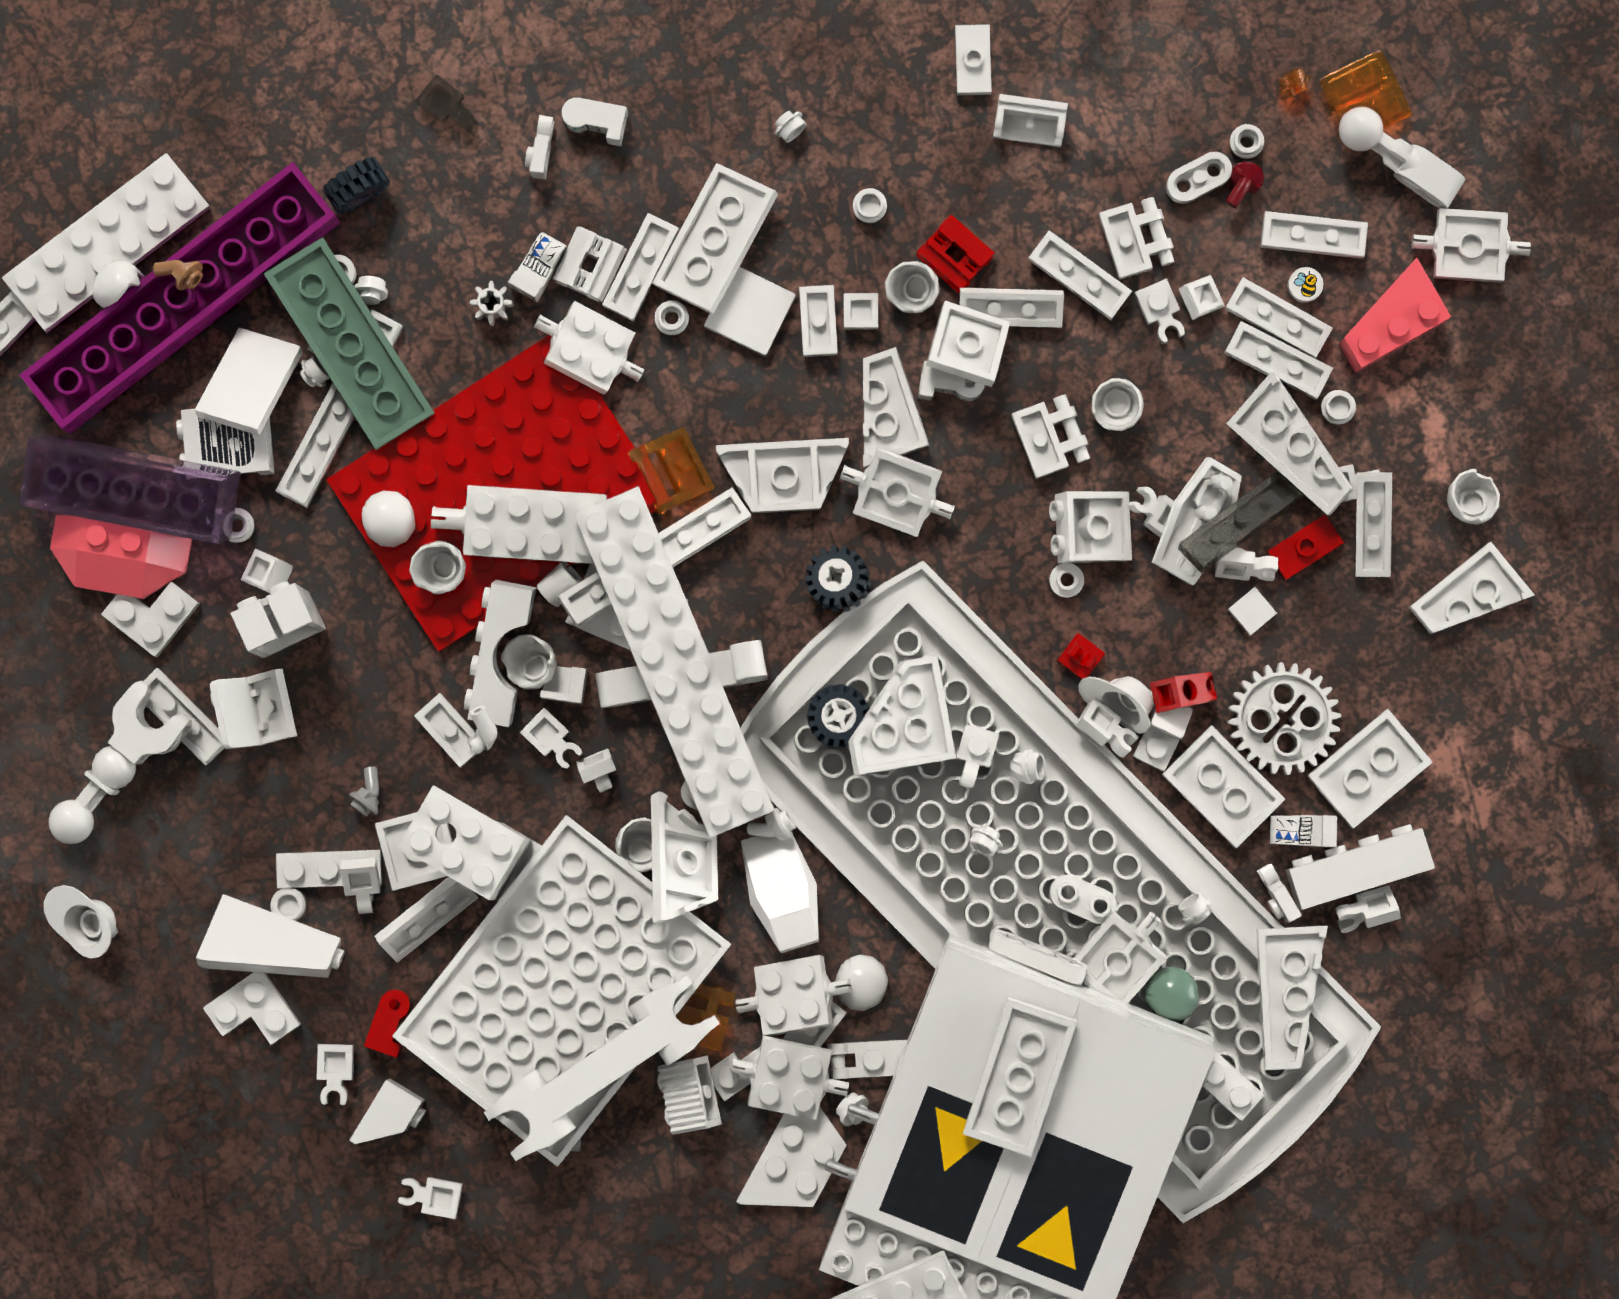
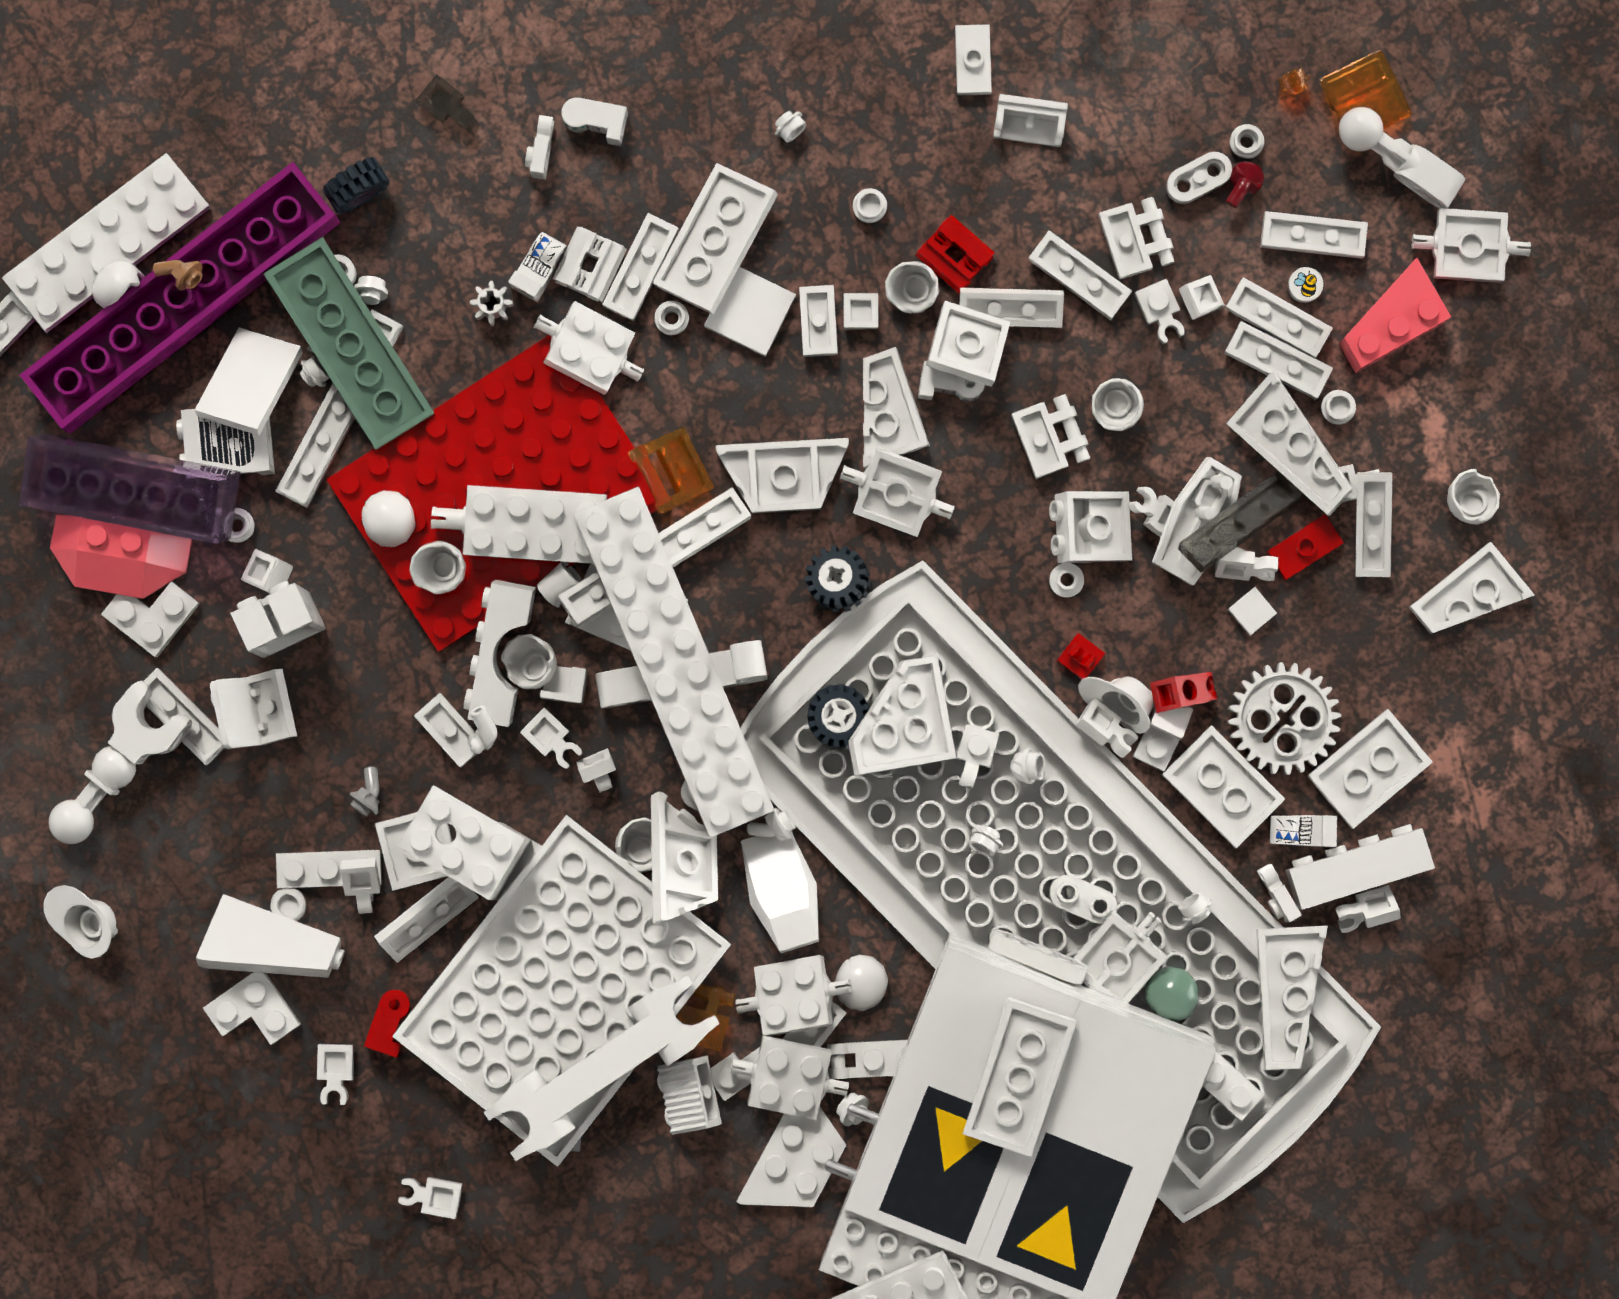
(390, 1113): white slope -> none

